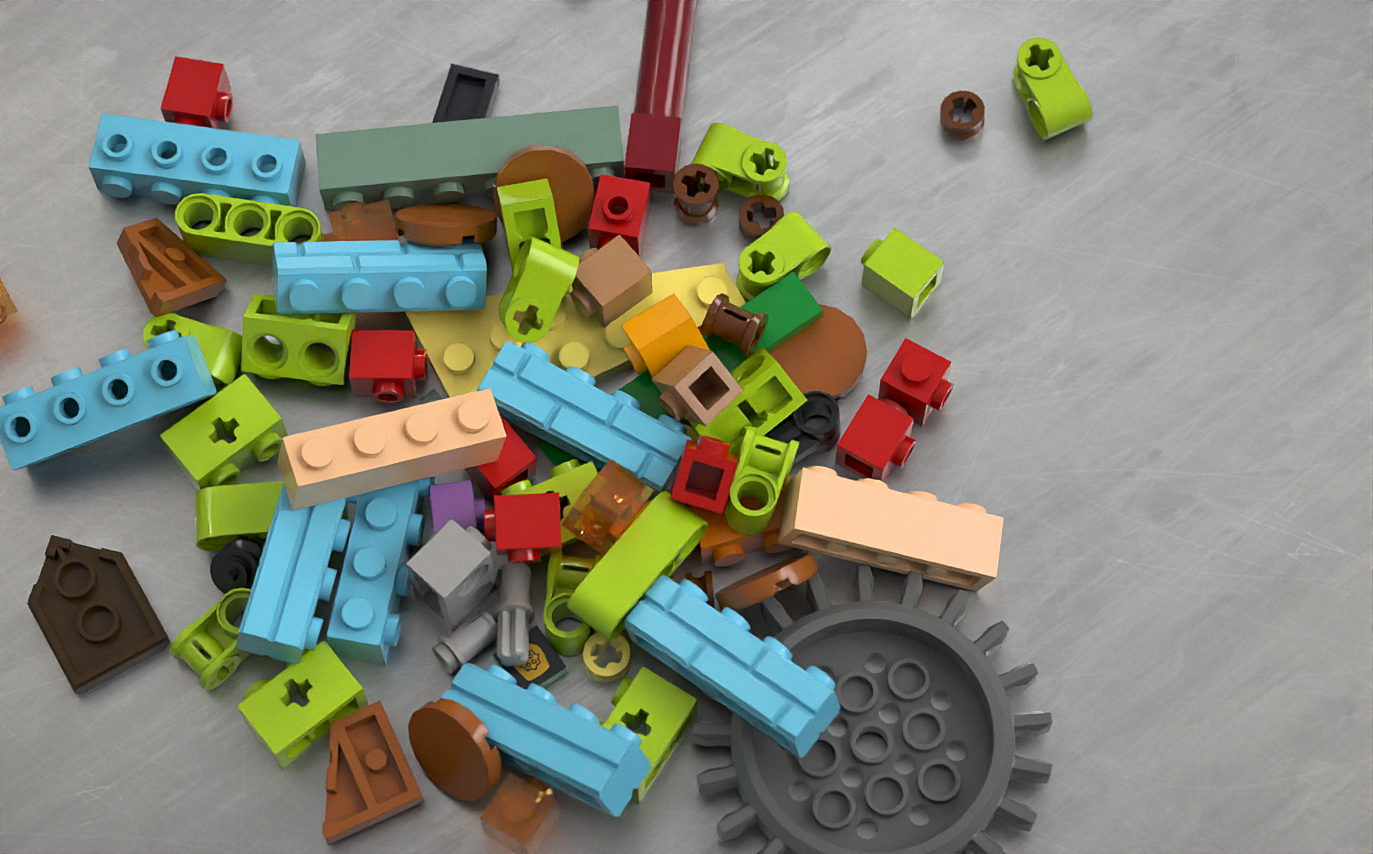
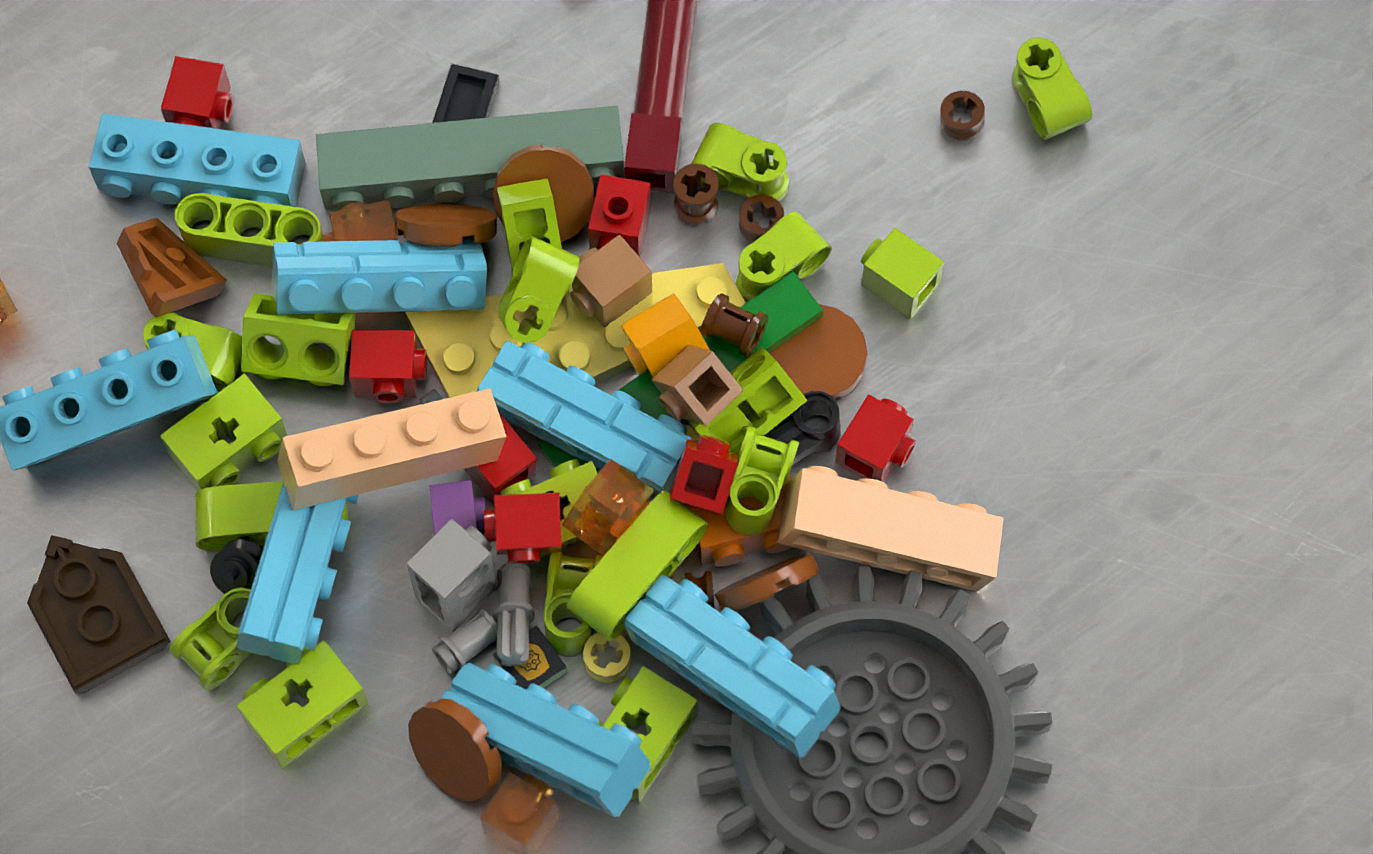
(365, 774): dark orange wing -> none
(376, 571): medium azure brick -> none
(917, 381): red brick -> none

